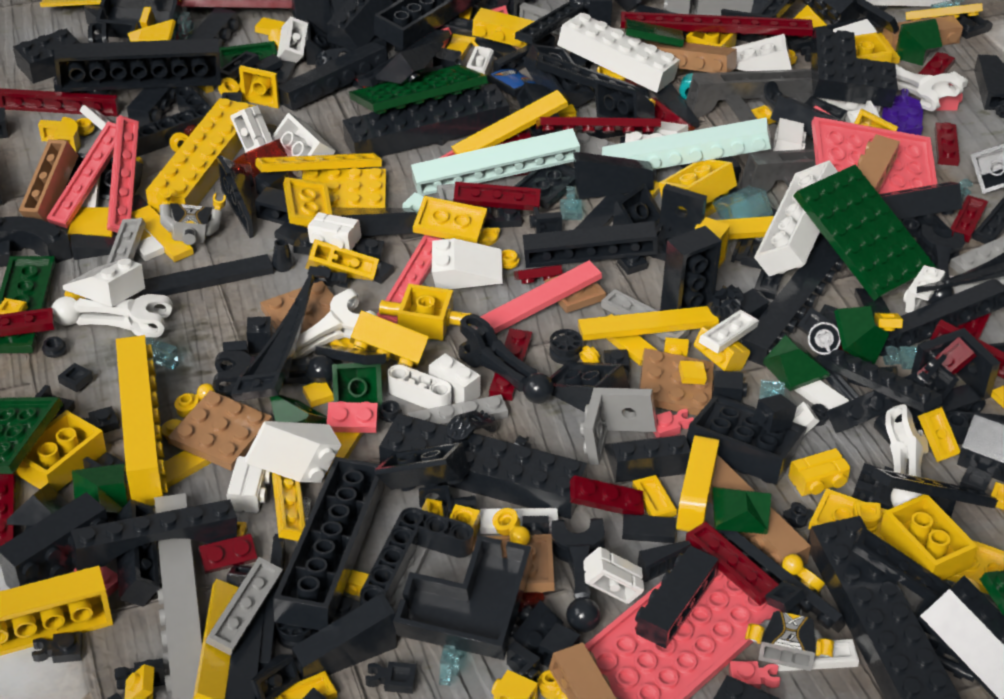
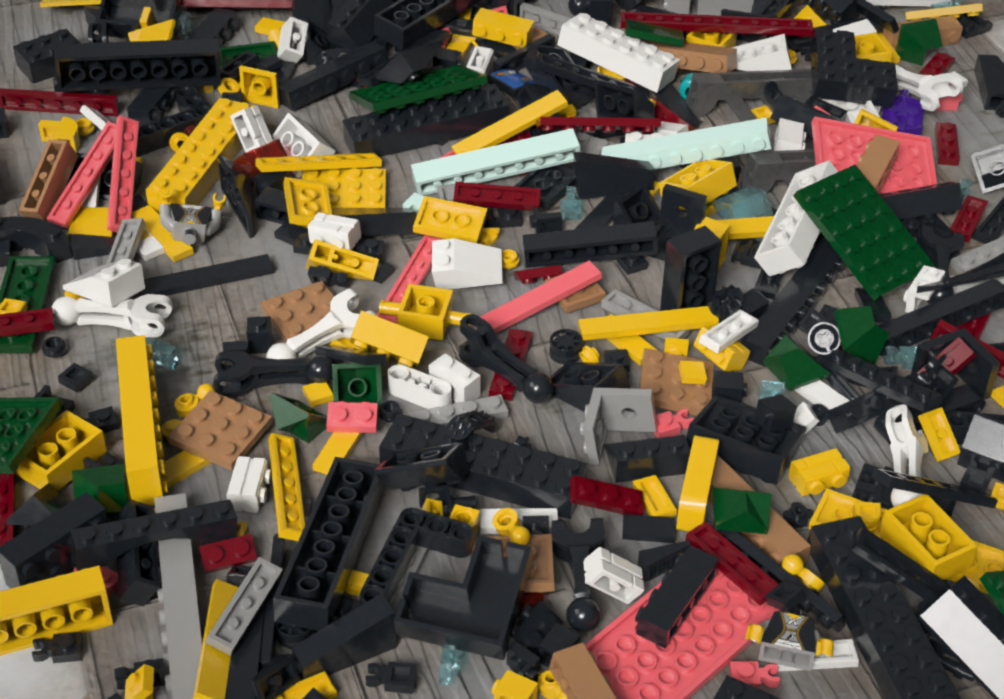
(273, 363): black plate -> none
(282, 257): black cone -> none
(294, 450): white slope -> none
(549, 22): black tile -> none
(888, 321): yellow plate -> none

